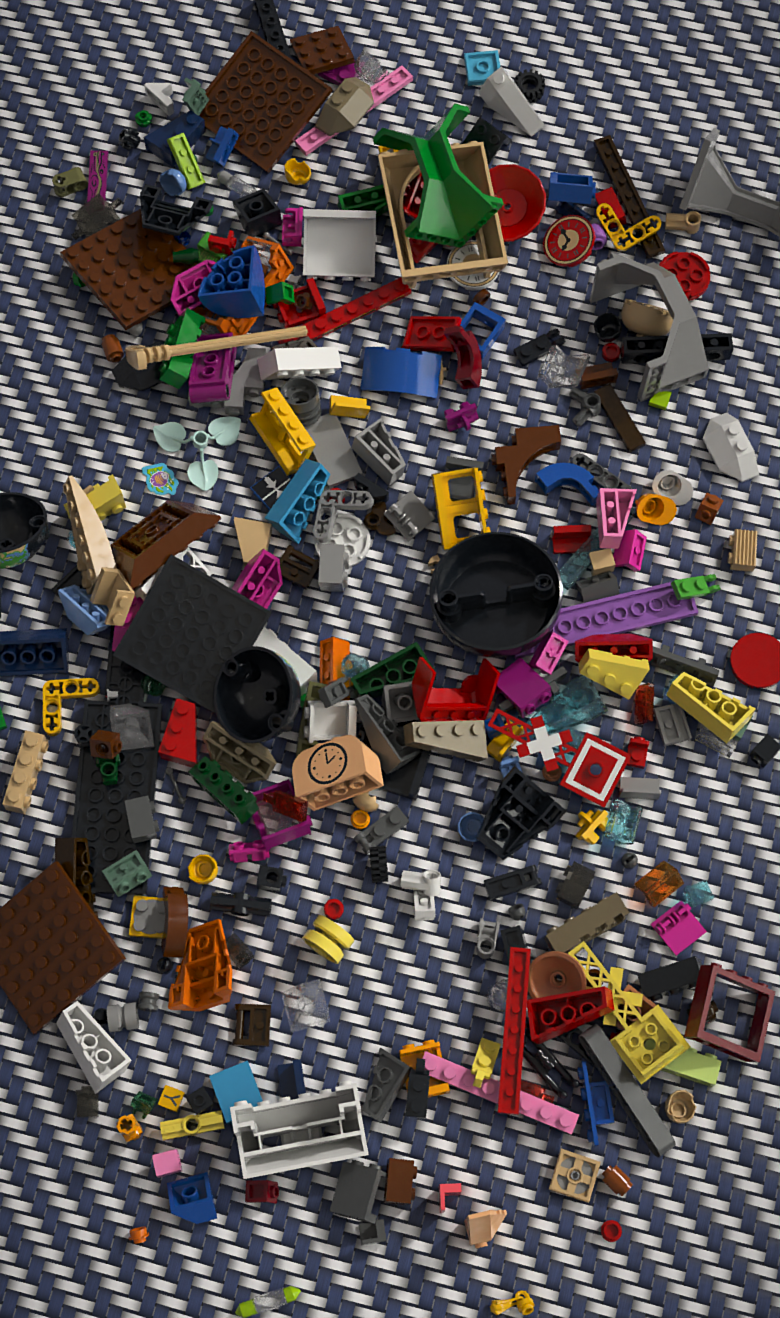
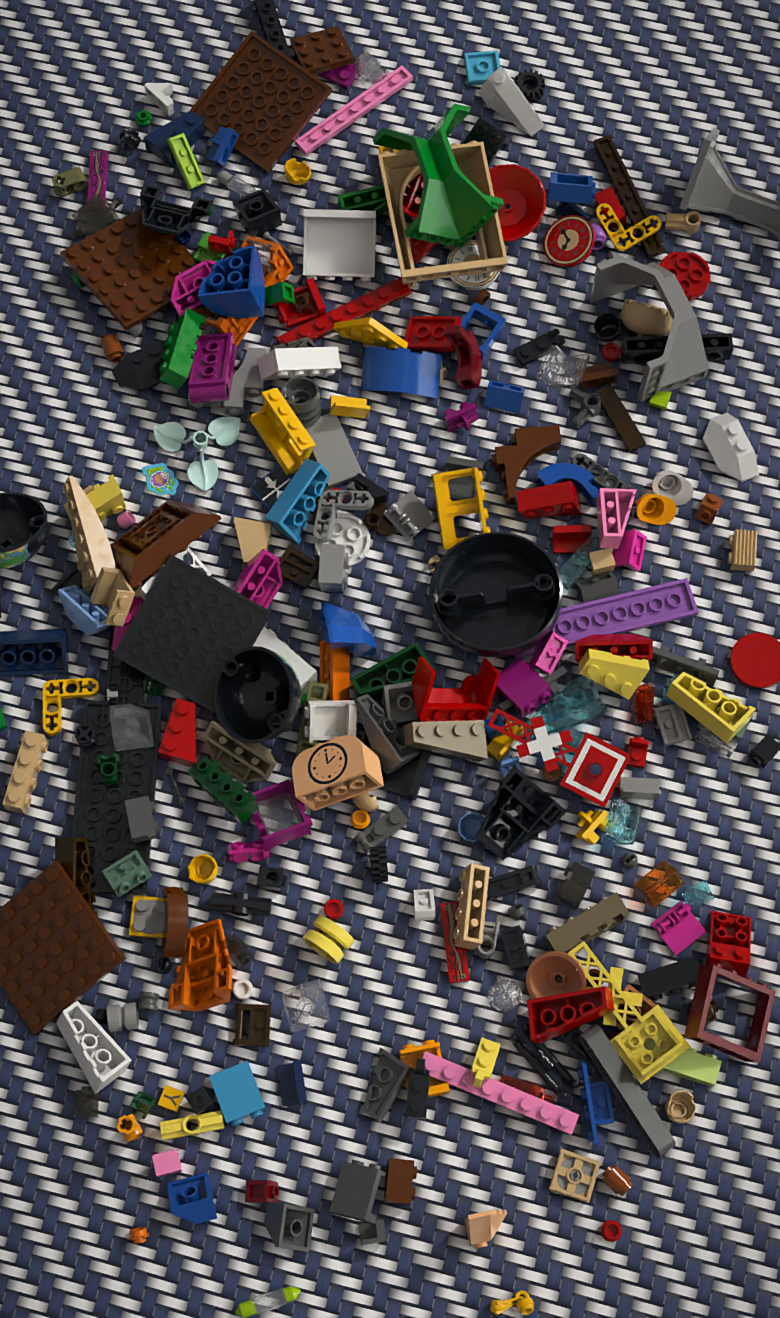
(105, 744): reddish brown brick -> none
(125, 520): none -> bright pink piece
(139, 355): tan piece -> none
(173, 182): medium blue hair -> none
(187, 256): dark green cone -> none
(195, 96): sand green bracket -> none
(242, 989): none -> white tile
(287, 805): clear red hinge -> none
(289, 1225): none -> dark grey slope
(292, 227): dark pink hinge -> none
(300, 1131): white wedge -> none
(334, 691): dark grey hinge -> none
(345, 107): dark tan wedge -> none
(346, 629): none -> blue brick
(354, 664): clear light blue head -> none
(369, 332): none -> yellow plate
(379, 452): light grey wedge -> none
(428, 882): white piece -> none
(446, 1190): coral panel -> none
(455, 956): none -> red tile
(472, 906): none -> tan brick
(504, 396): none -> blue panel
(514, 1031): red plate -> none
(549, 501): none -> red wedge
(694, 587): bright green hinge -> none
(729, 942): none -> red slope

